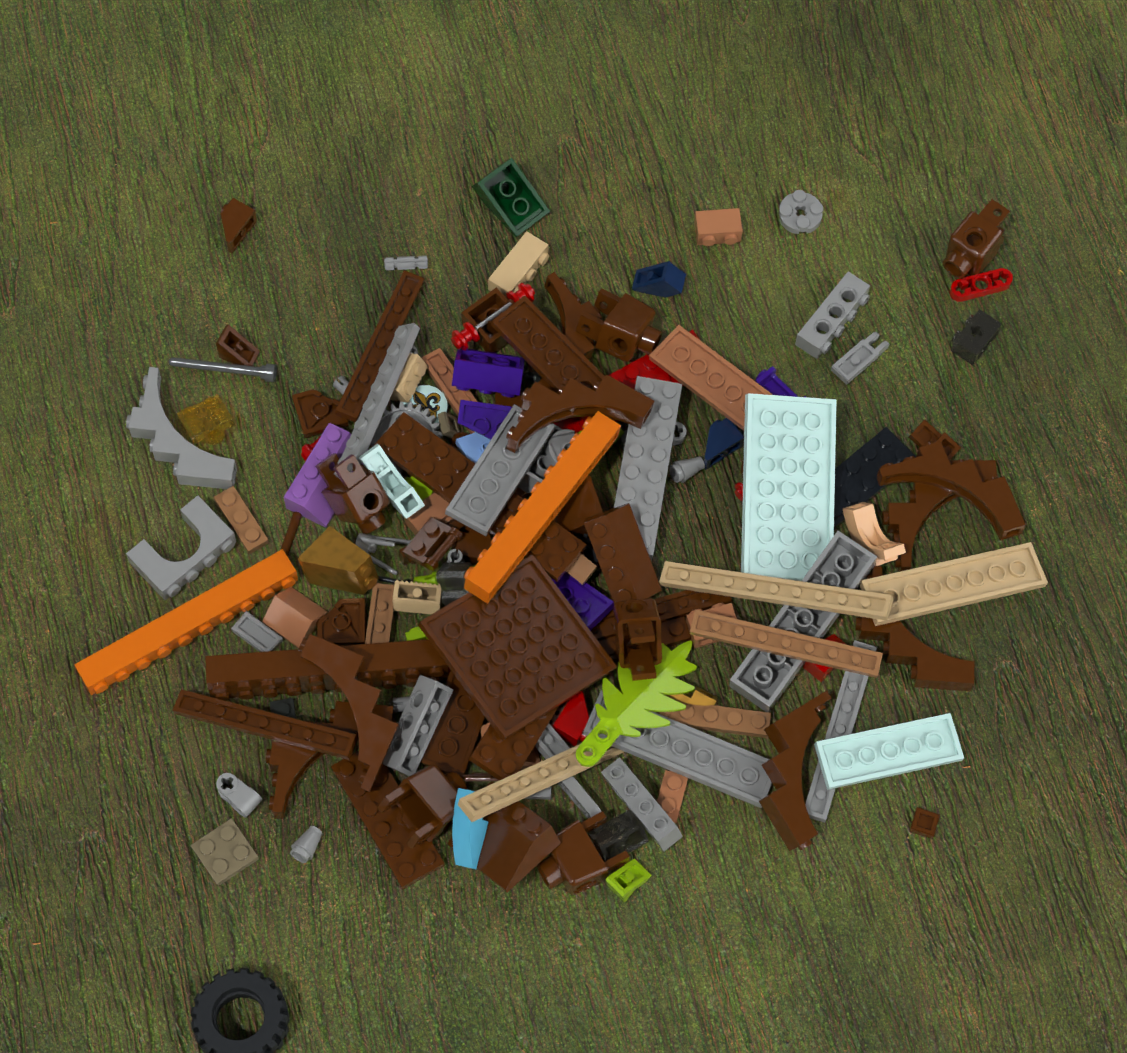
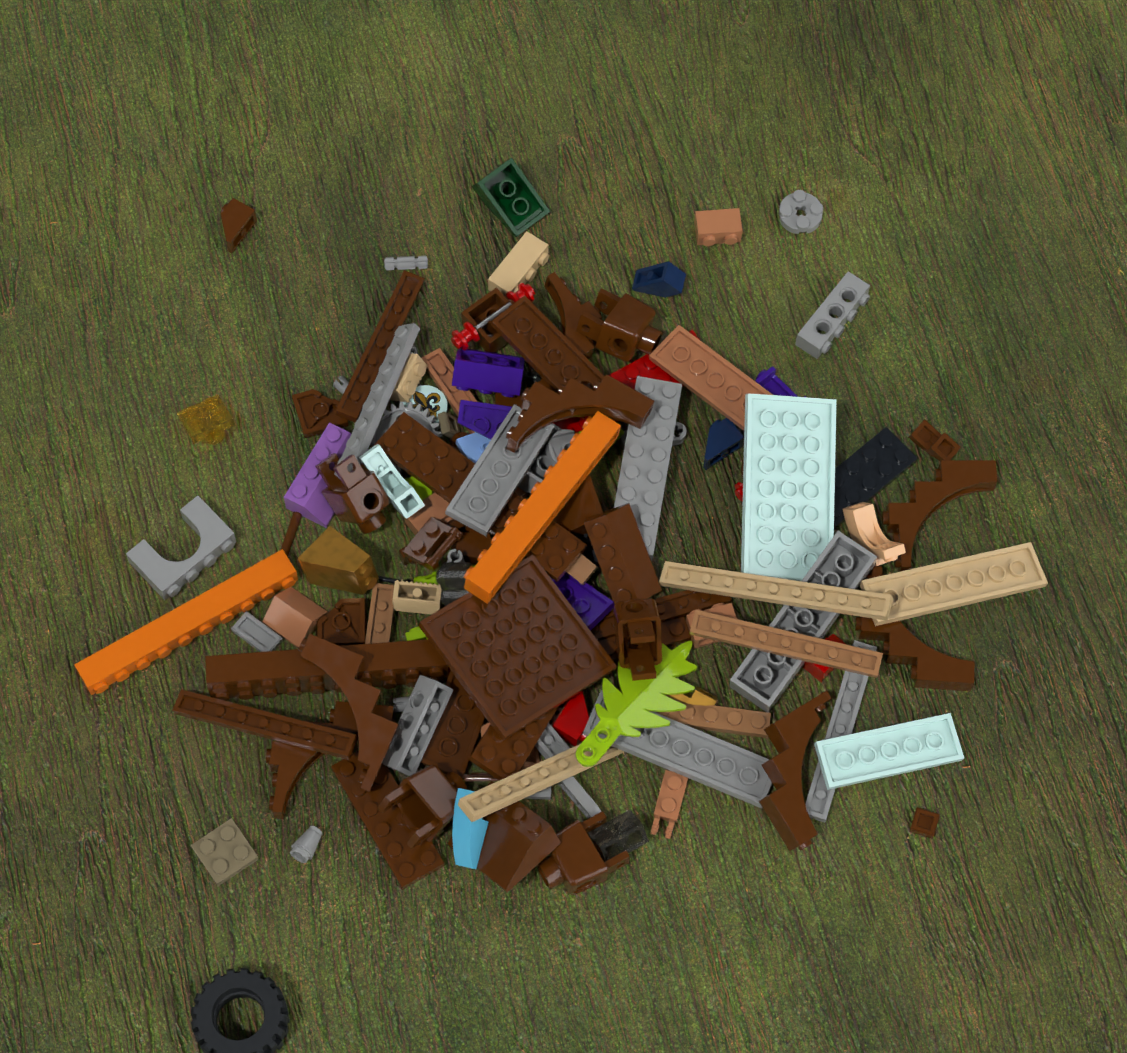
(190, 463): light grey arch -> none
(235, 348): reddish brown slope -> none
(240, 797): light grey piece -> none
(241, 520): medium nougat plate -> none
(267, 372): dark grey piece -> none
(283, 707): pearl dark grey plate -> none
(307, 449): red hand -> none
(369, 545): light grey plant -> none
(627, 879): lime slope -> none
(642, 804): light grey brick -> none
(685, 469): light grey cone -> none
(858, 358): light grey hinge -> none
(933, 467): reddish brown arch -> none
(973, 253): reddish brown piece -> none
(985, 331): clear smoke brick -> none
(988, 278): red beam -> none

